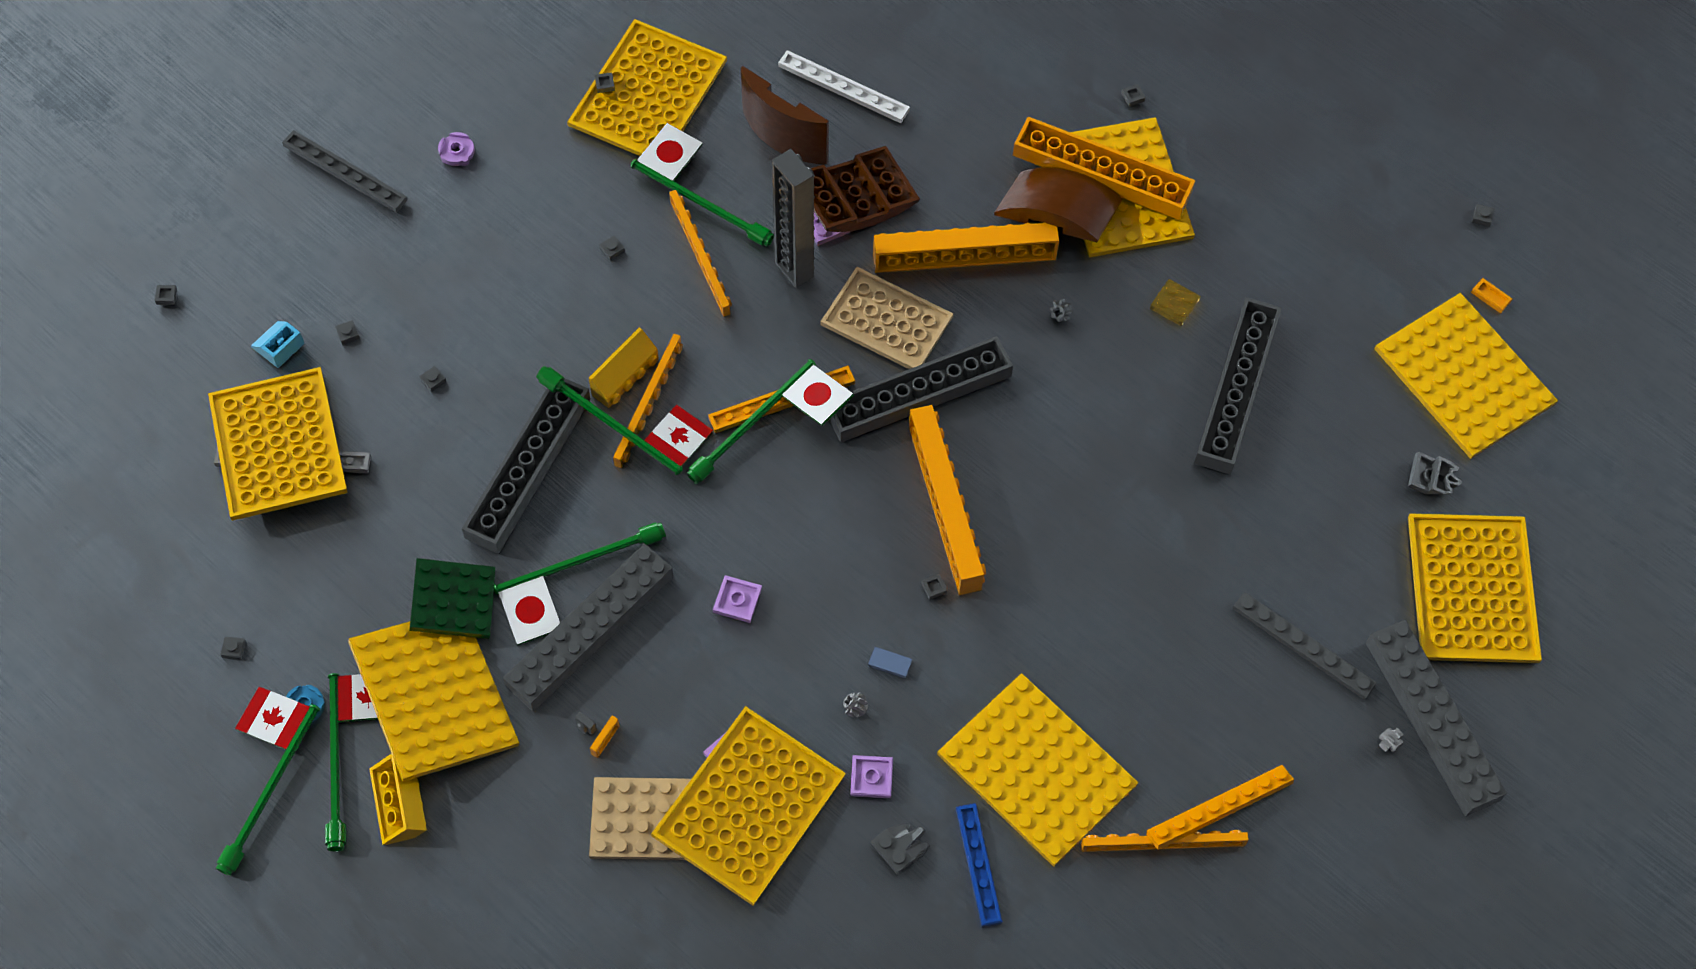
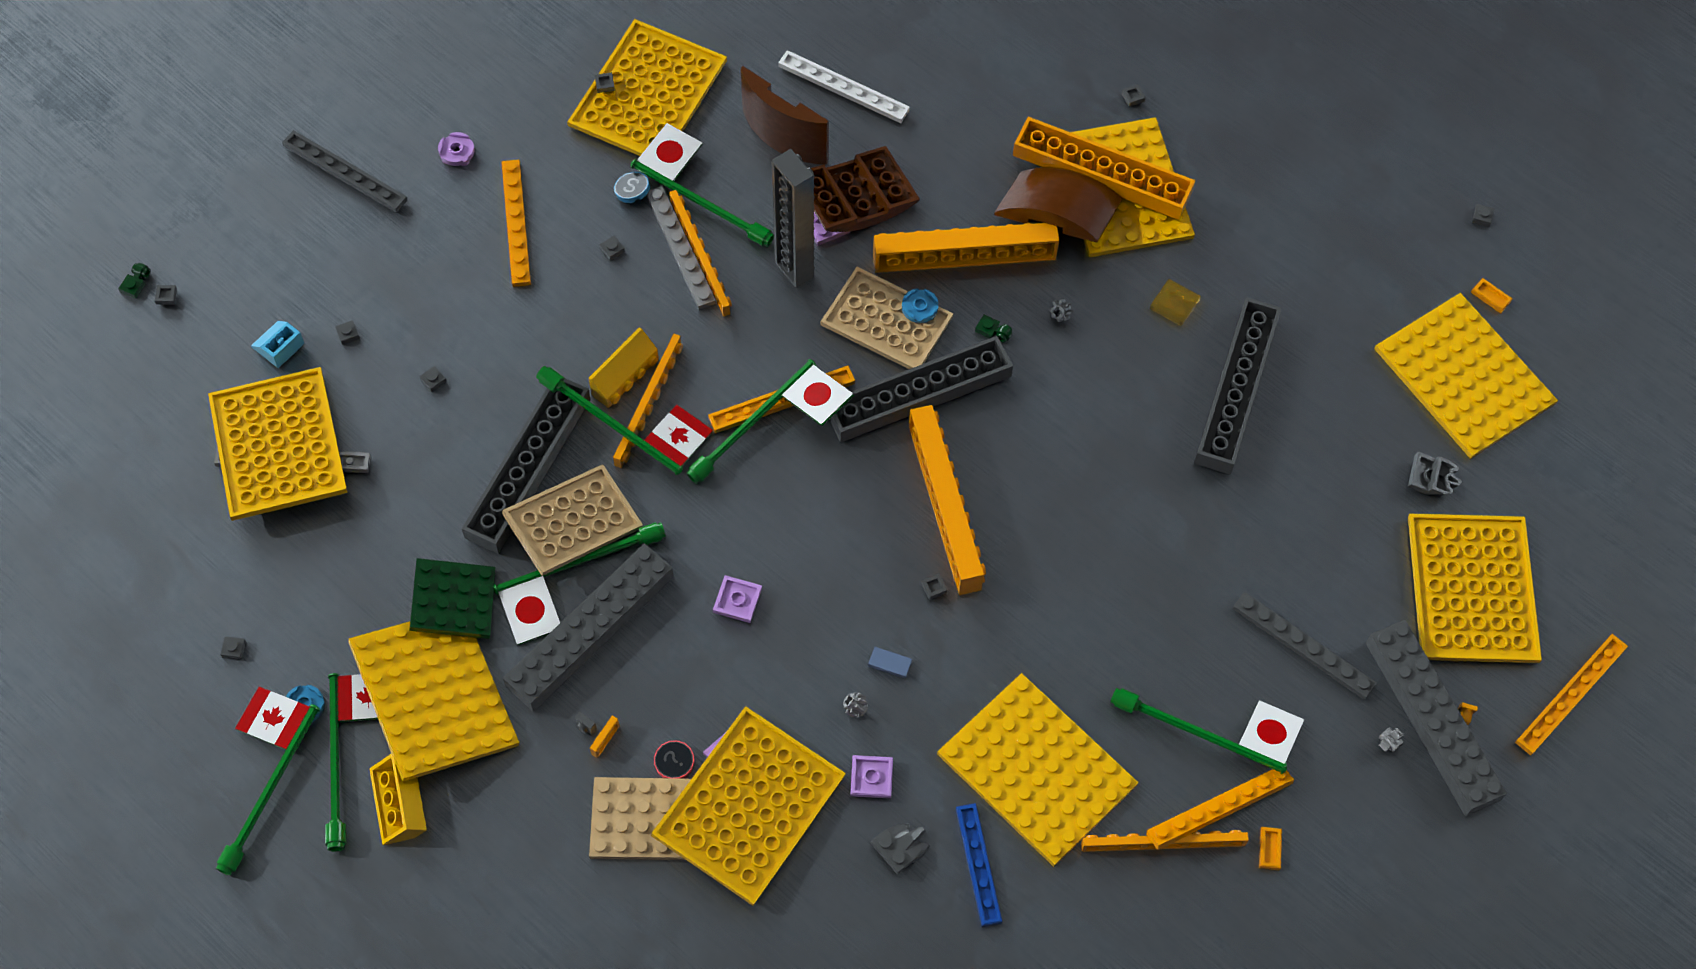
(134, 284): none -> dark green plate
(516, 223): none -> light orange plate
(572, 519): none -> tan plate
(631, 187): none -> tile
(674, 760): none -> black tile
(680, 248): none -> light grey plate
(920, 305): none -> dark azure tile
(989, 327): none -> dark green plate
(1265, 740): none -> flag
(1270, 848): none -> light orange tile
(1467, 711): none -> light orange piece
(1571, 694): none -> light orange plate

